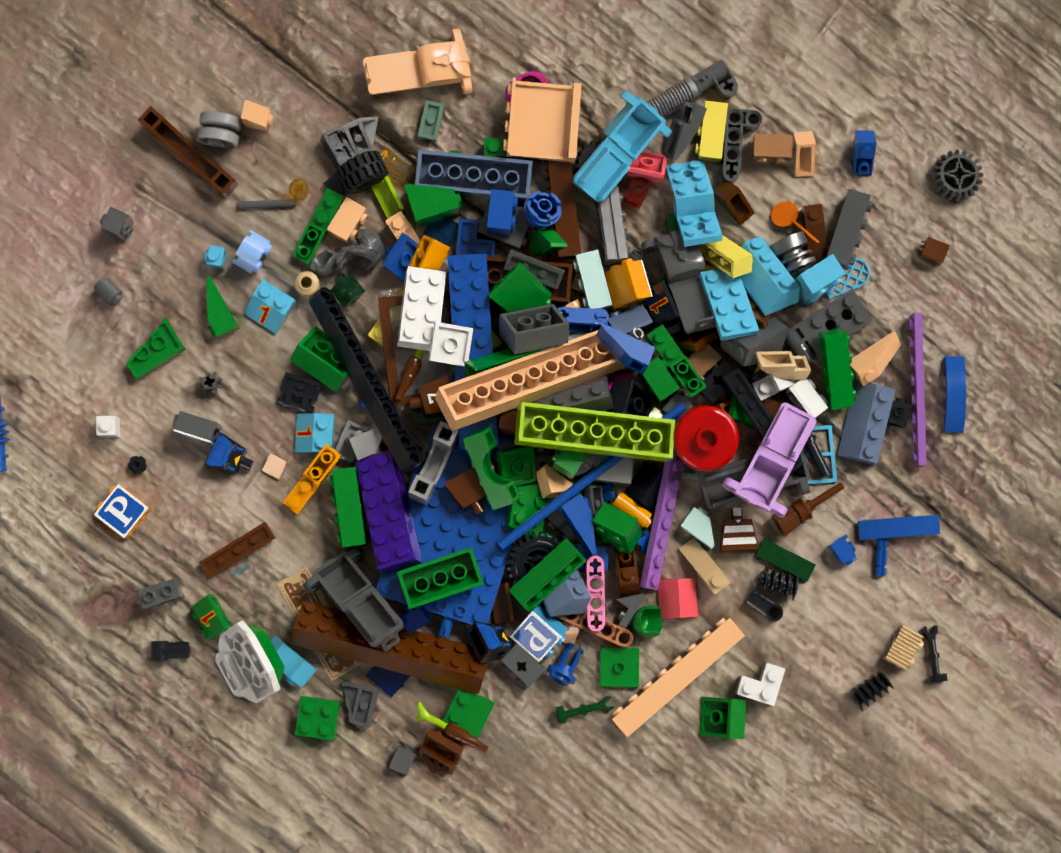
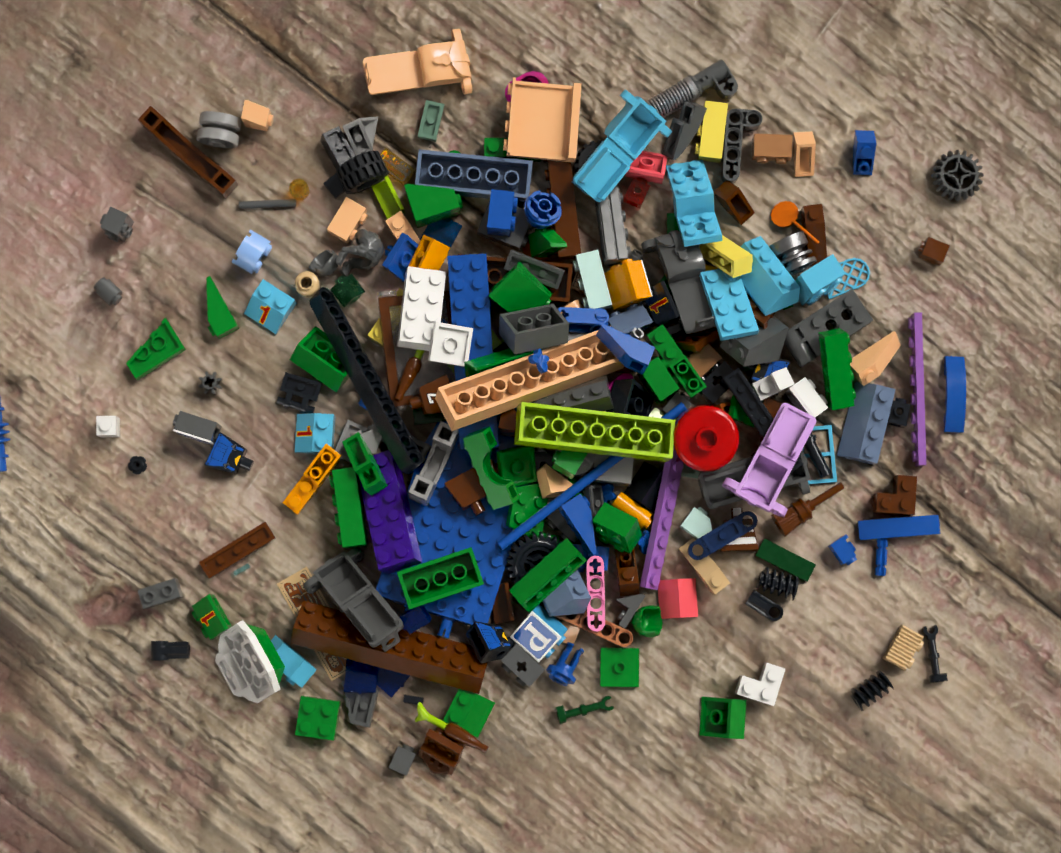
(122, 511): piece -> none
(215, 257): medium azure brick -> none
(274, 466): light nougat slope -> none
(317, 228): green slope -> none
(360, 677): none -> clear blue piece
(364, 464): none -> green slope
(413, 699): none -> black tile
(467, 240): blue plate -> none
(540, 360): none -> blue piece
(677, 677): light nougat brick -> none
(722, 535): none -> dark blue plate
(783, 364): tan slope -> none
(849, 226): dark grey brick -> none
(901, 501): none -> reddish brown brick

